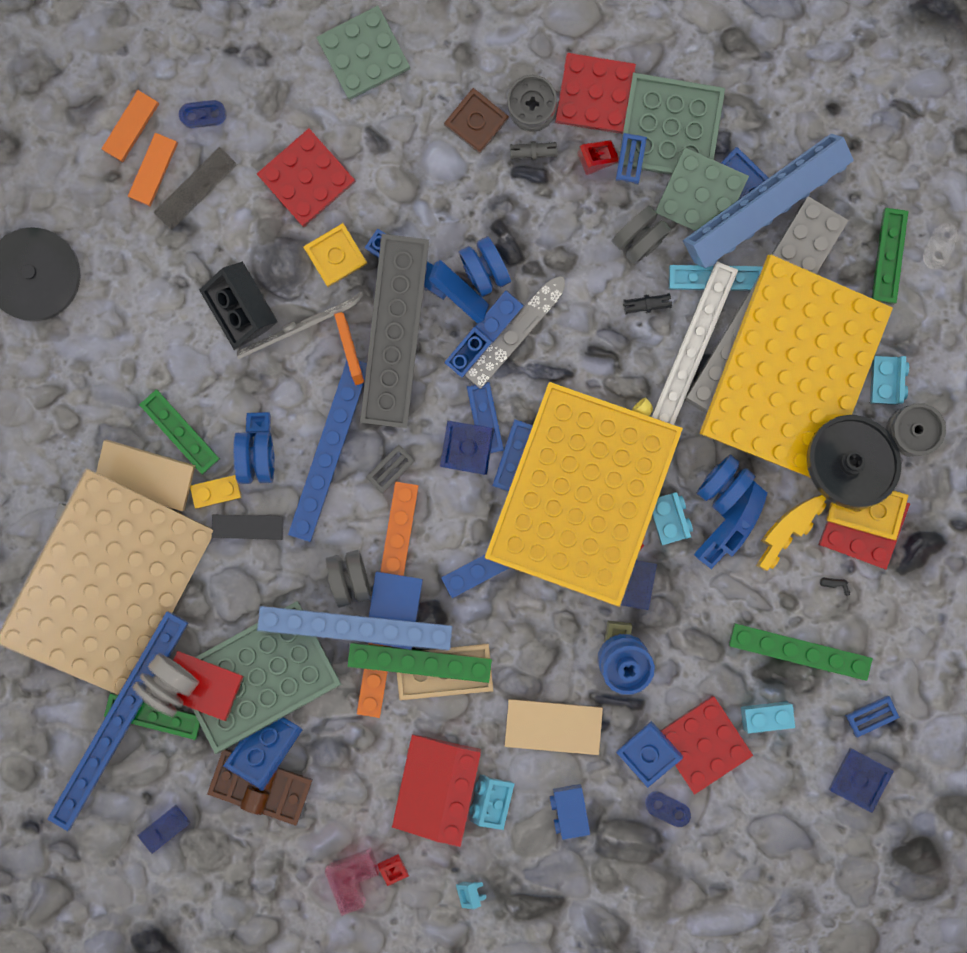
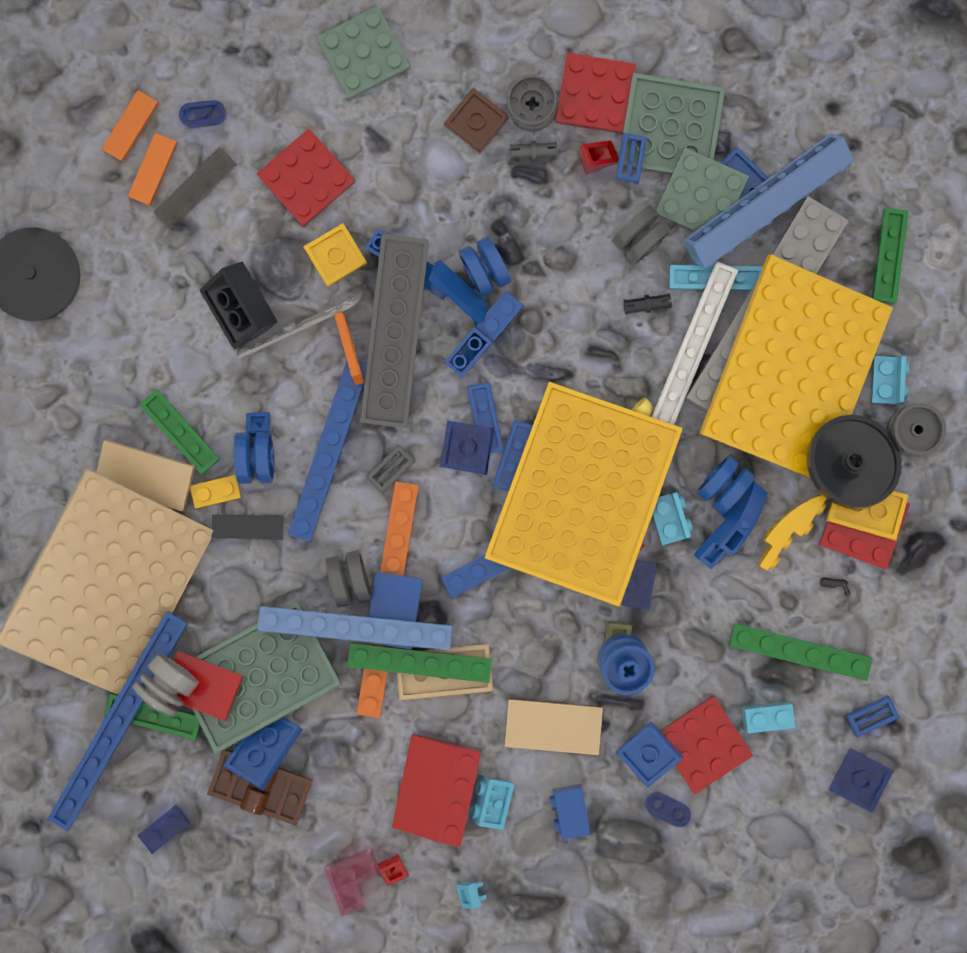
(516, 332): light grey piece -> none

